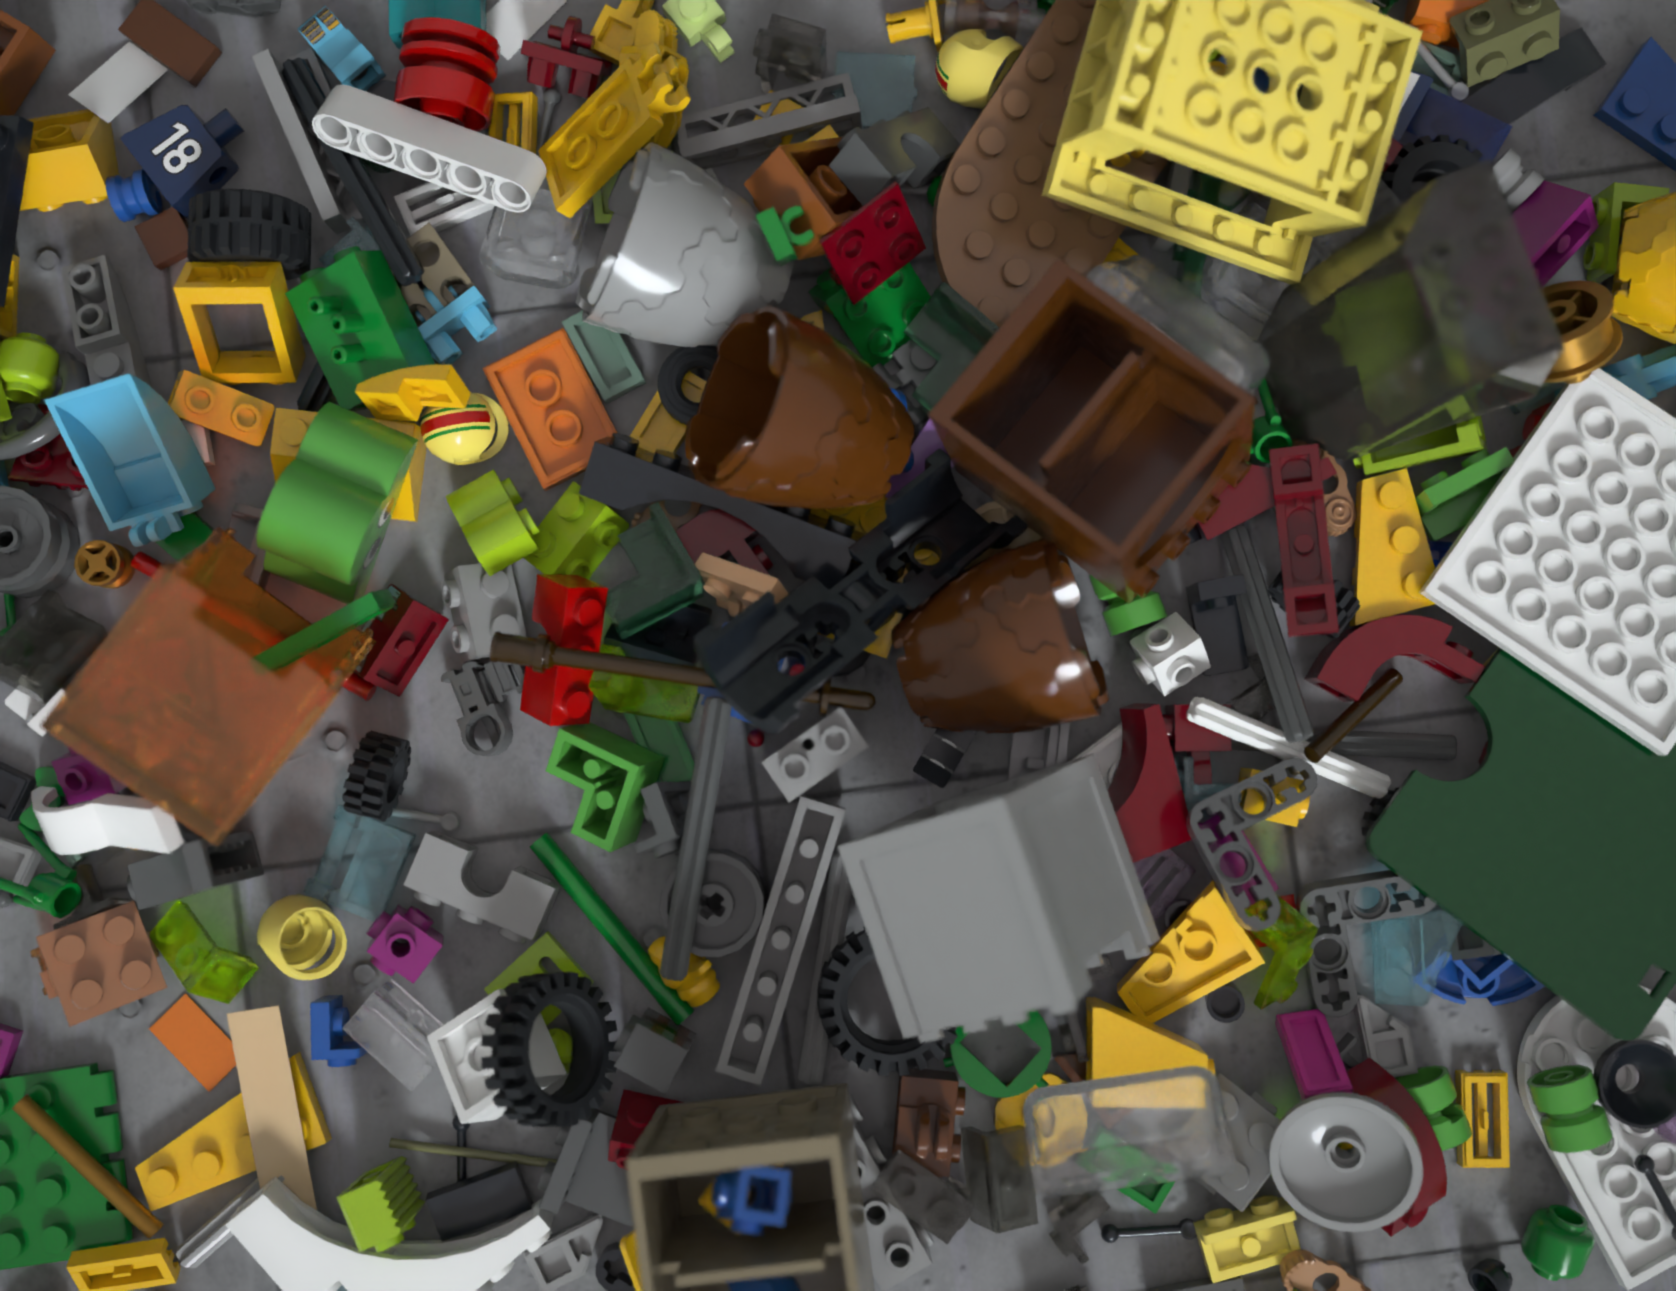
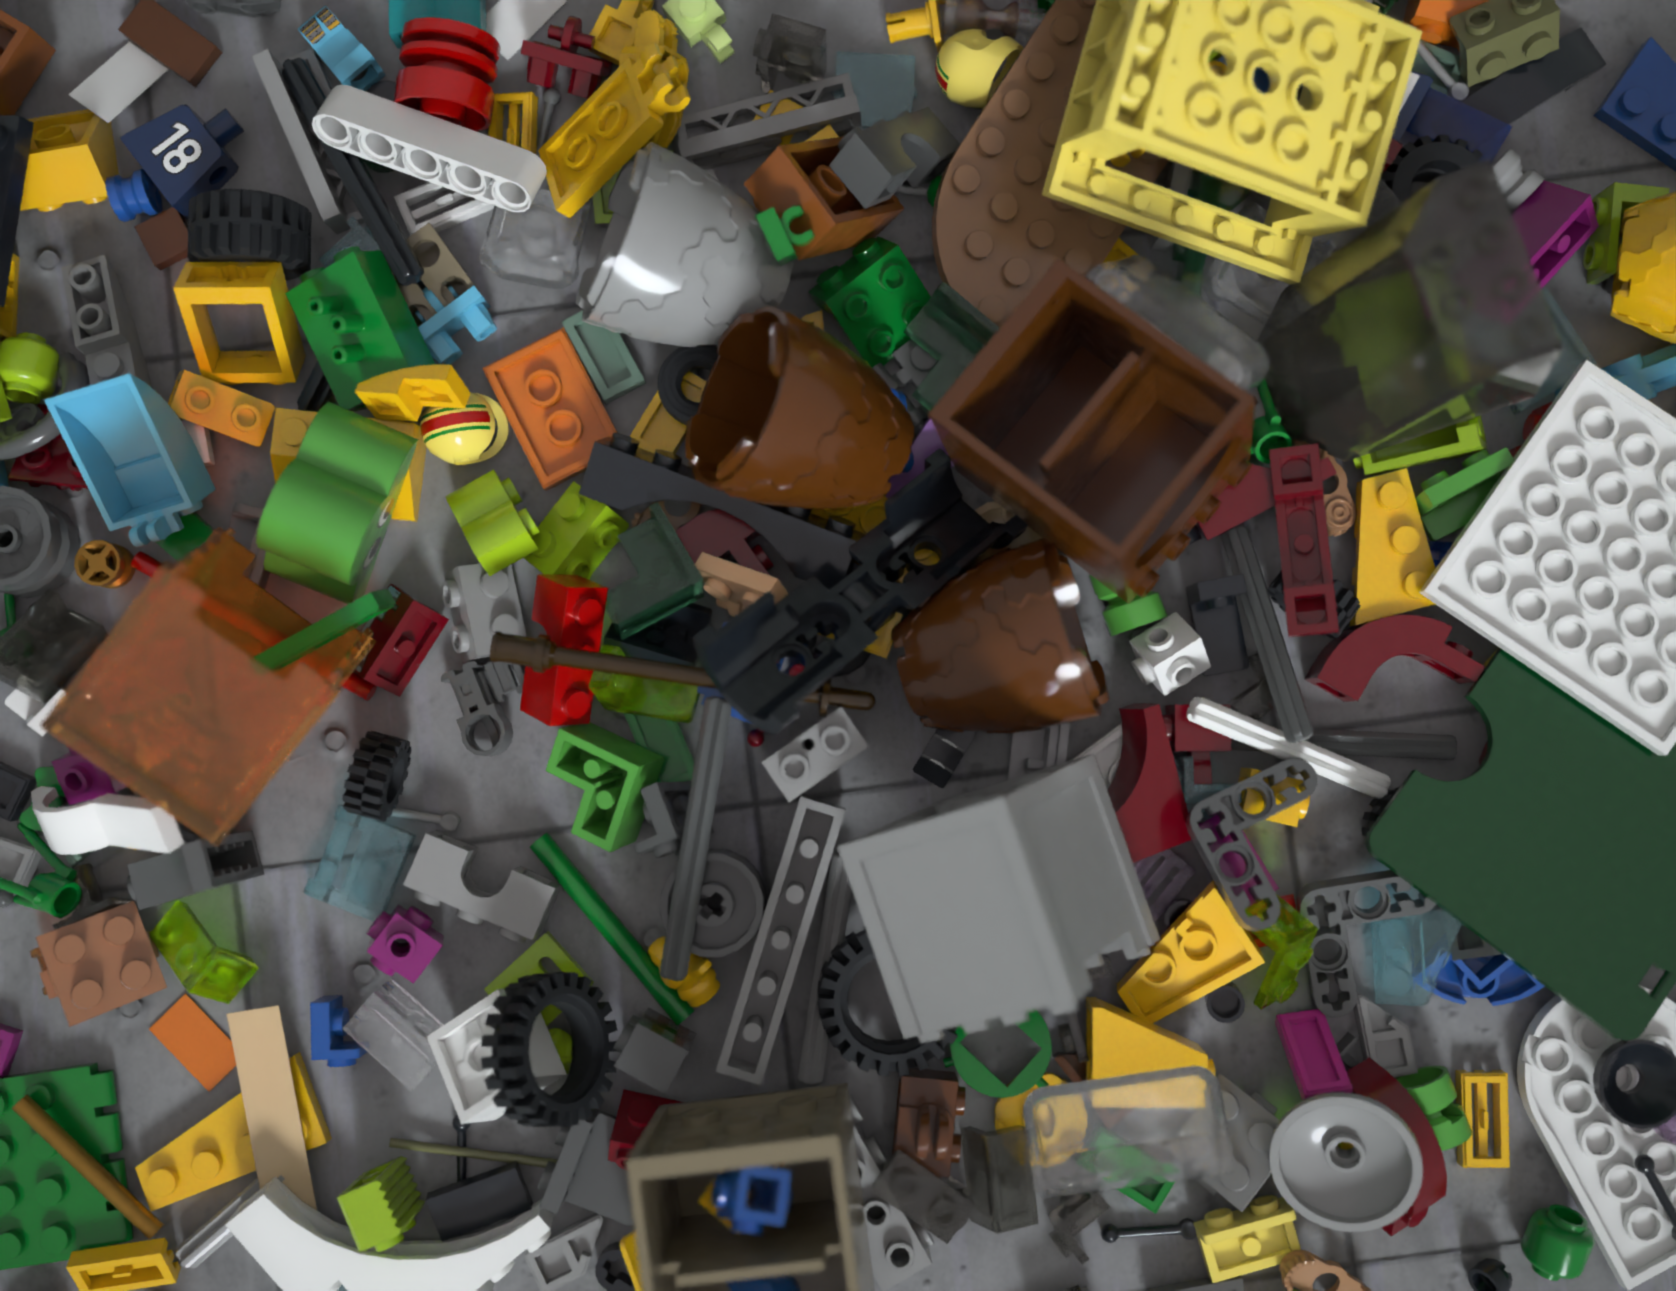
(297, 935): light yellow helmet -> none
(872, 244): dark red hinge -> none
(1353, 715): dark brown bar -> none
(1571, 1116): bright green wheel -> none
(1585, 327): pearl gold wheel -> none

